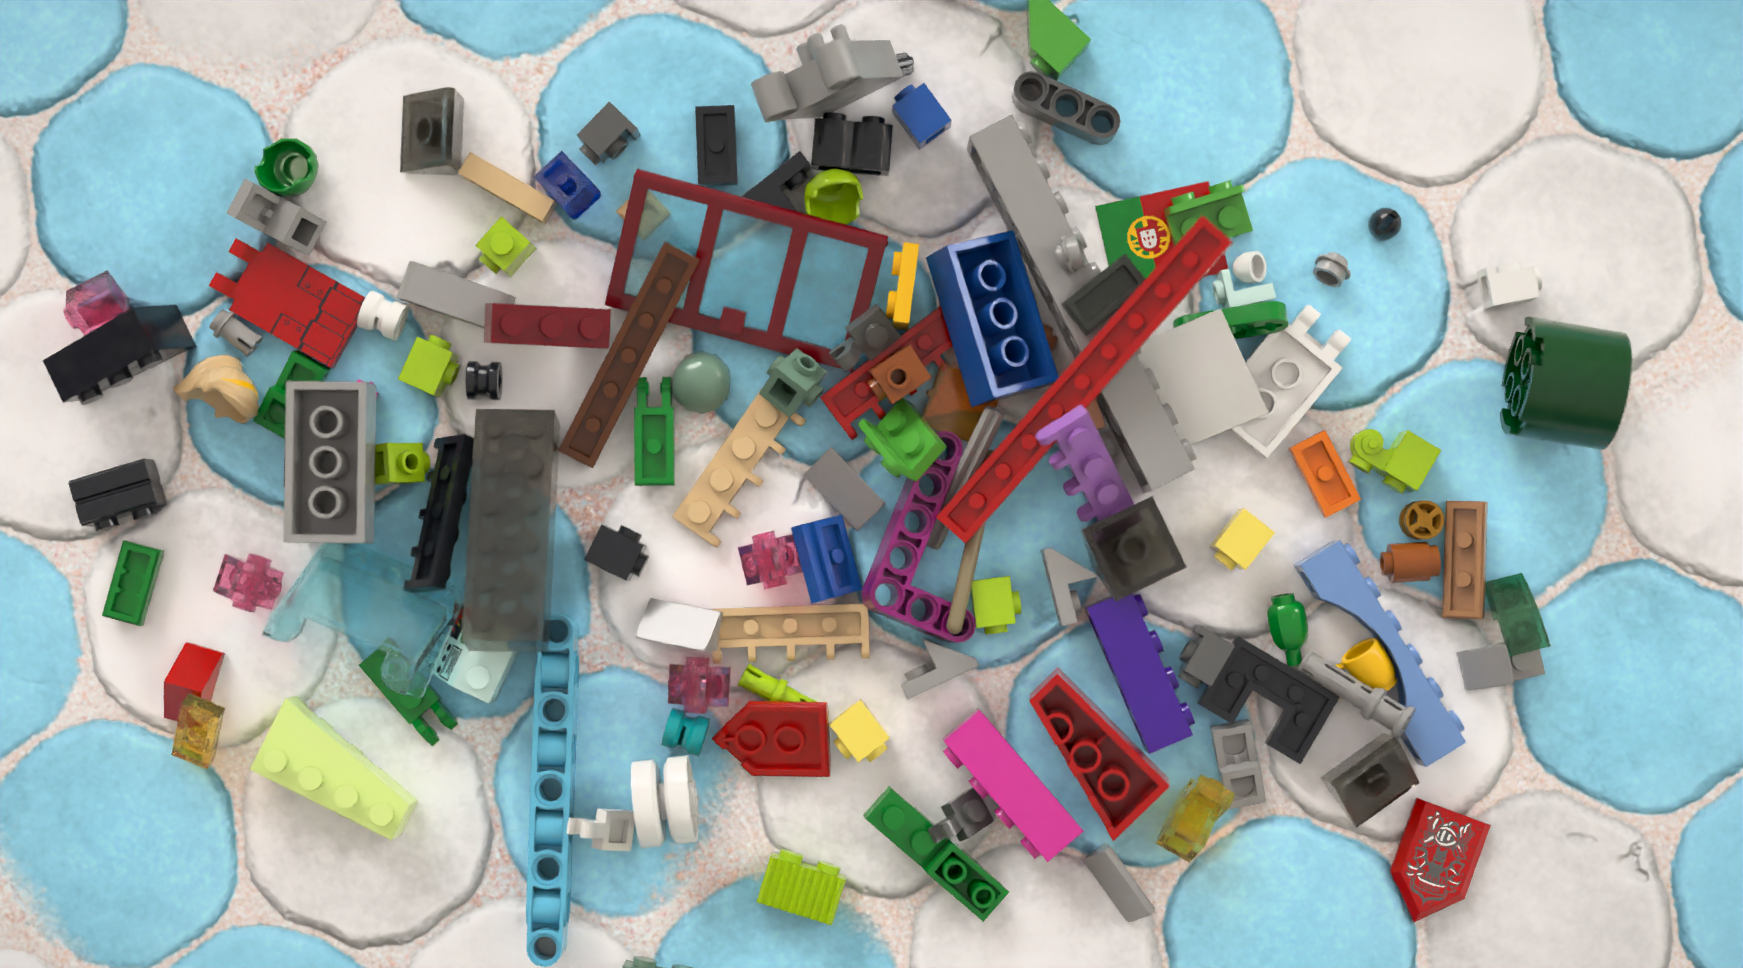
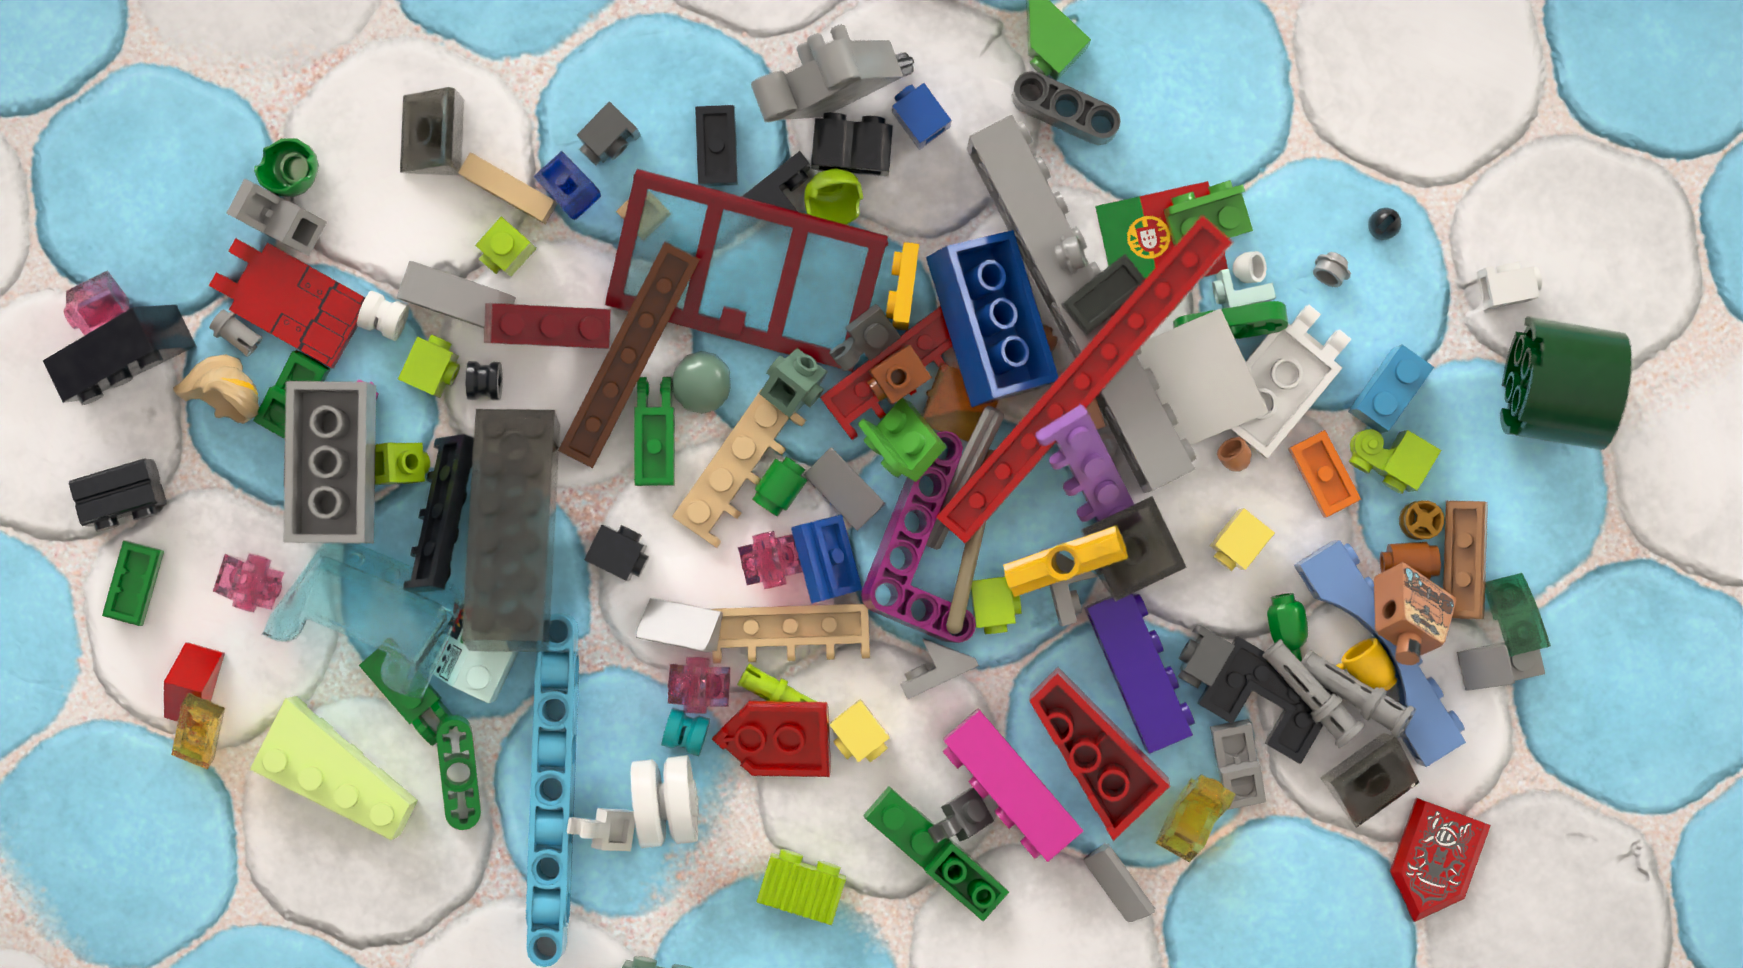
(445, 746): none -> green beam
(780, 486): none -> green brick
(1088, 553): none -> yellow piece
(1235, 454): none -> nougat hinge
(1325, 707): none -> light grey pin
(1391, 389): none -> dark azure brick
(1411, 612): none -> nougat torso

